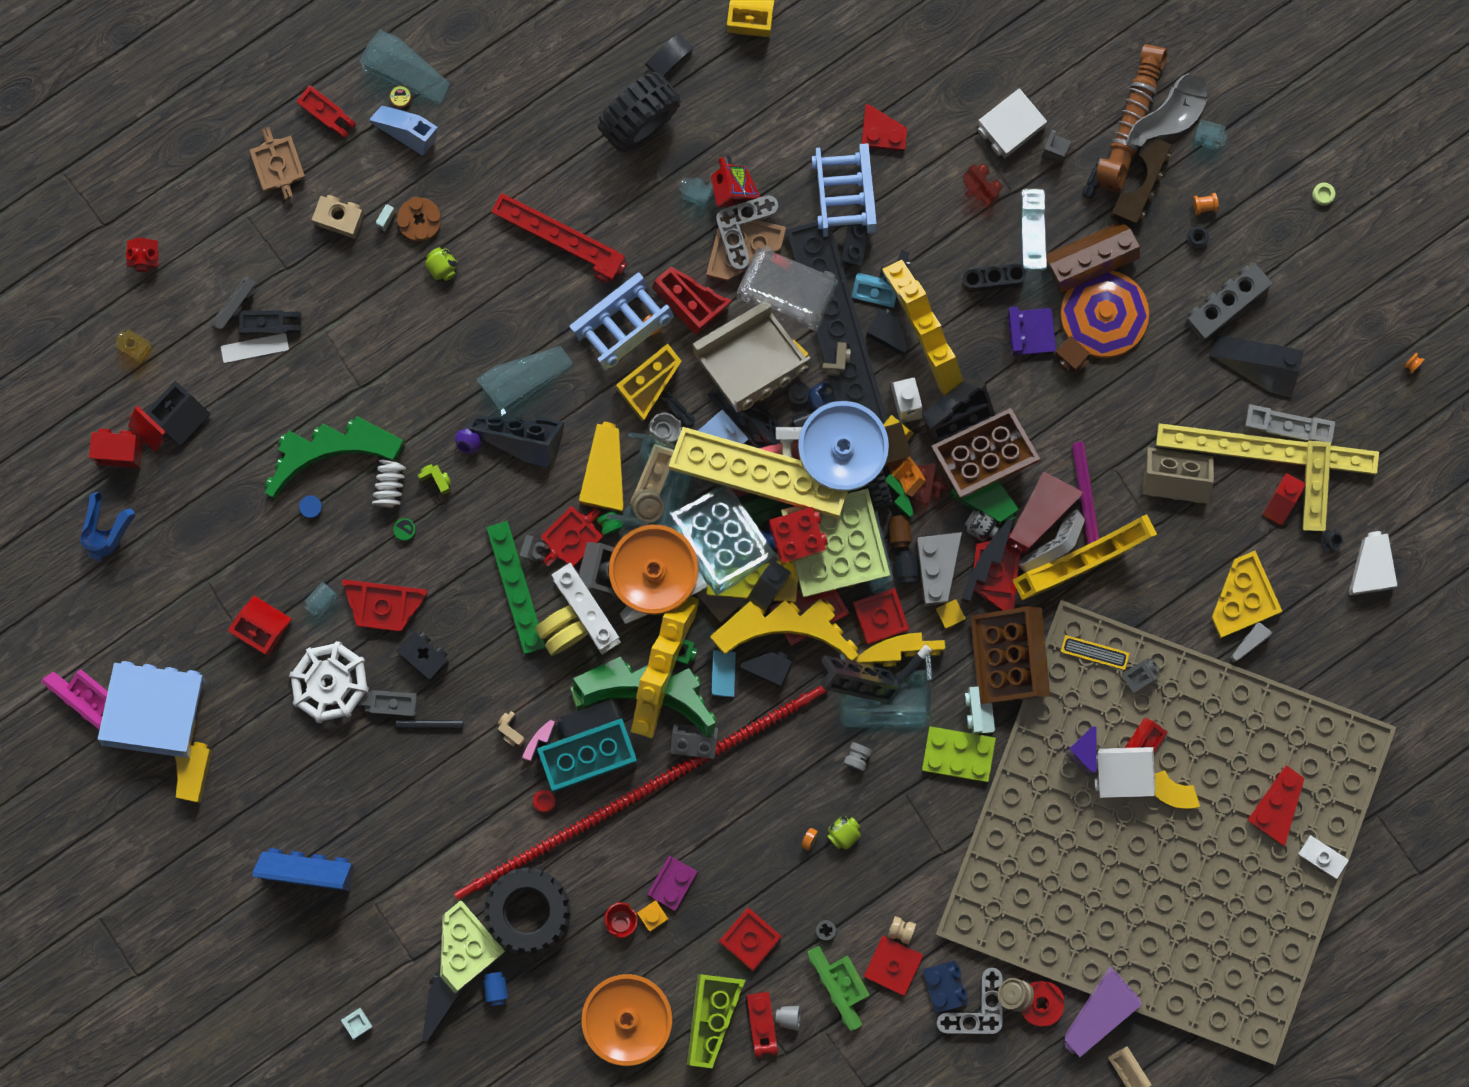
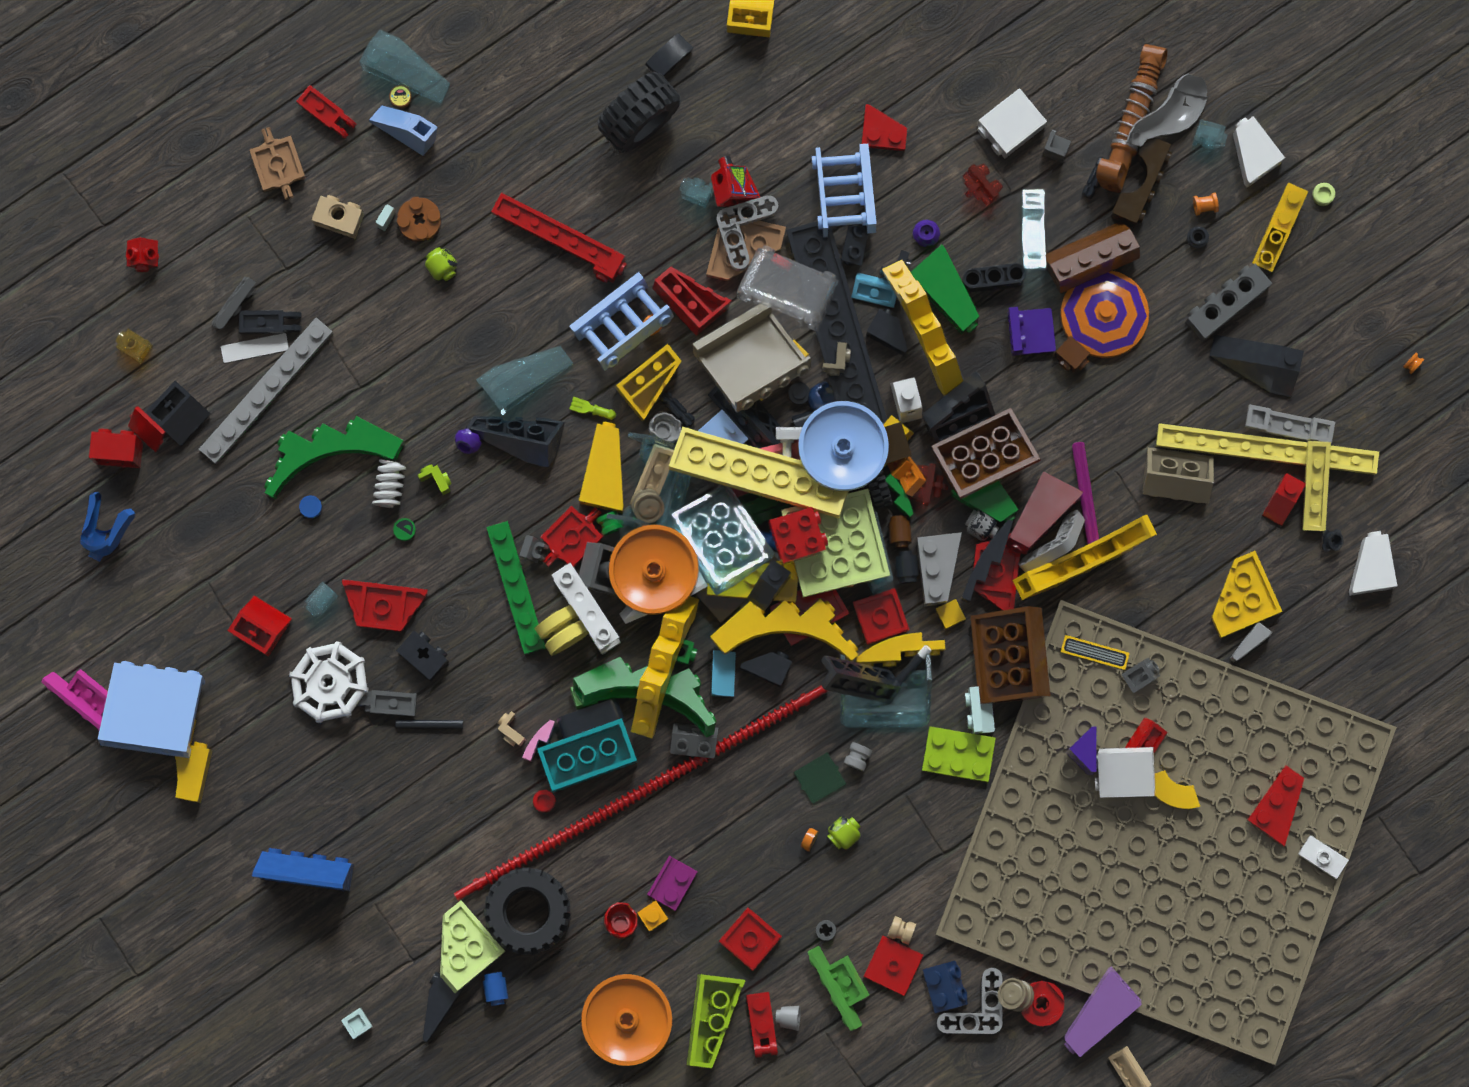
(266, 391): none -> light grey plate
(584, 407): none -> lime piece
(820, 777): none -> clear green piece
(929, 239): none -> dark purple plate
(946, 290): none -> green slope
(1255, 151): none -> white slope
(1280, 227): none -> yellow slope

